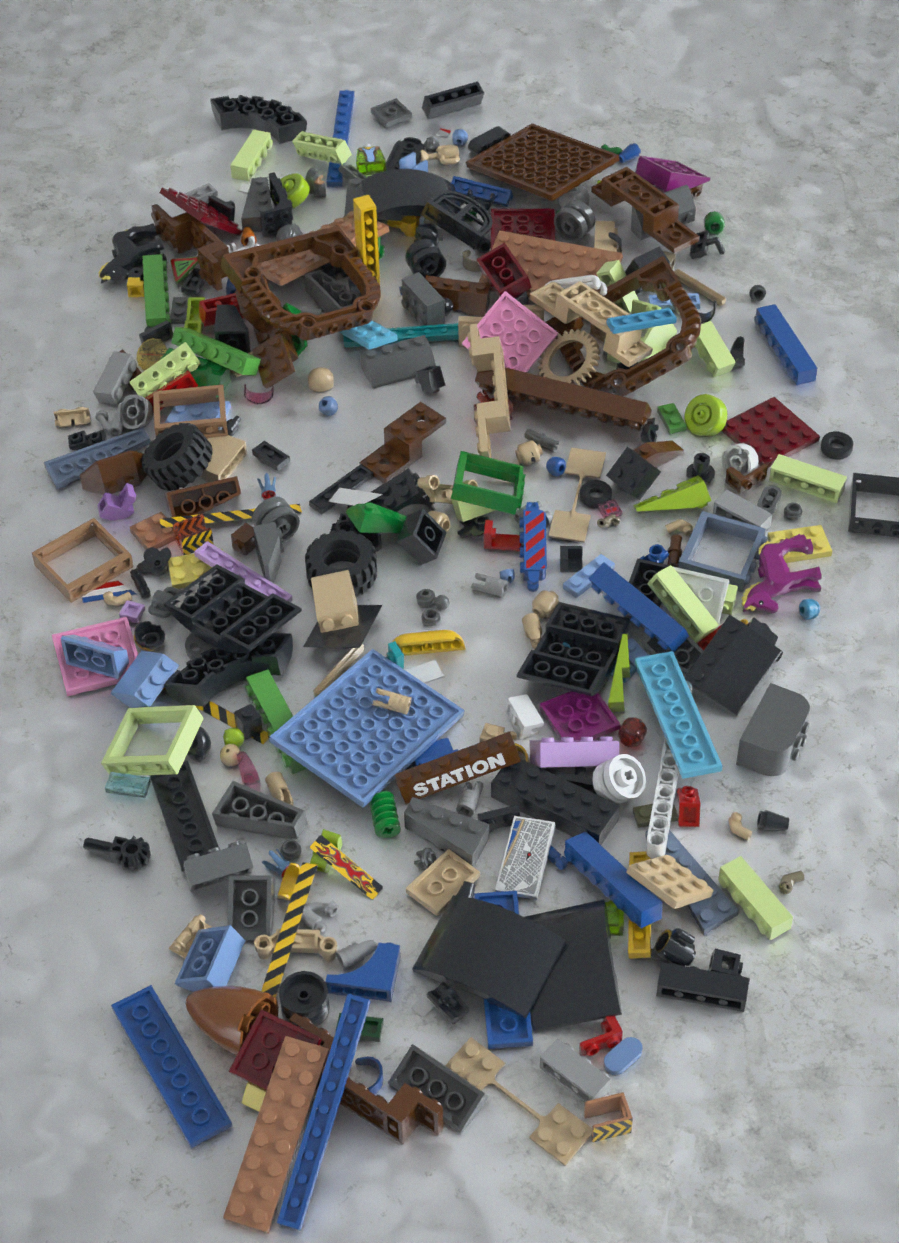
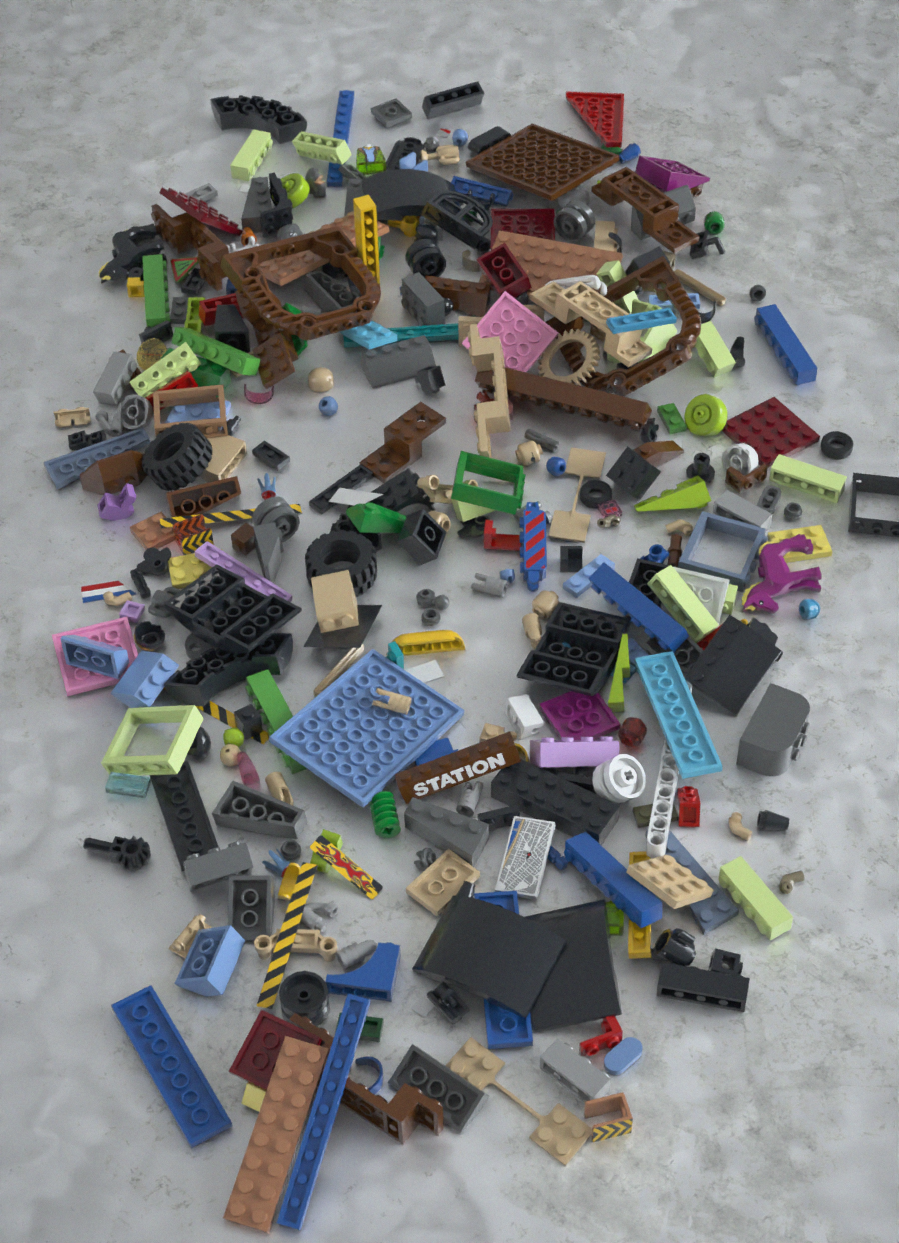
(92, 579): medium nougat window -> none
(225, 208): black tile -> none
(228, 1013): dark orange cylinder -> none
(602, 114): none -> red wing

